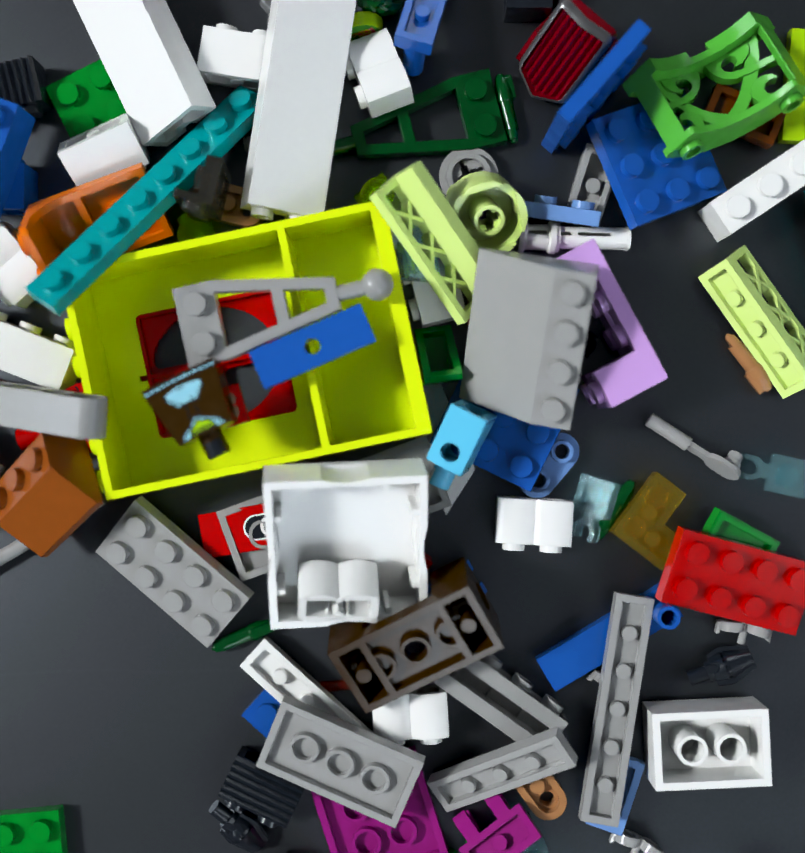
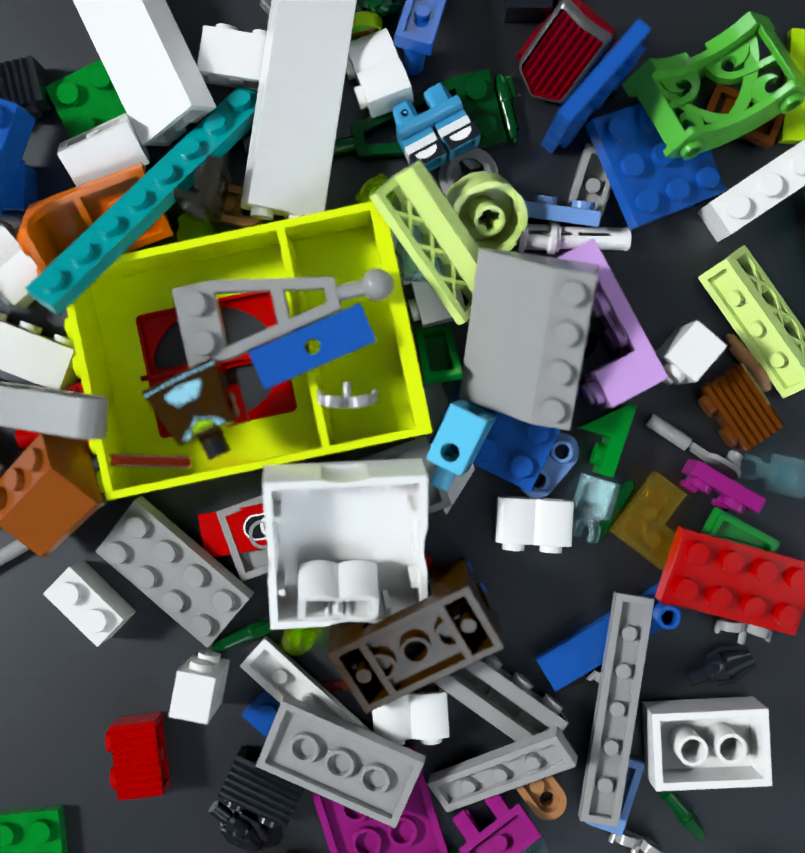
(89, 602): none -> white brick
(138, 756): none -> red brick
(150, 461): none -> clear red piece
(199, 687): none -> white brick
(297, 640): none -> clear neon green plate
(347, 401): none -> light grey piece
(436, 132): none -> dark azure hips
(614, 429): none -> green slope
(684, 813): none -> dark green piece
(689, 353): none -> white brick
(731, 493): none -> magenta plate
(739, 408): none -> reddish brown brick

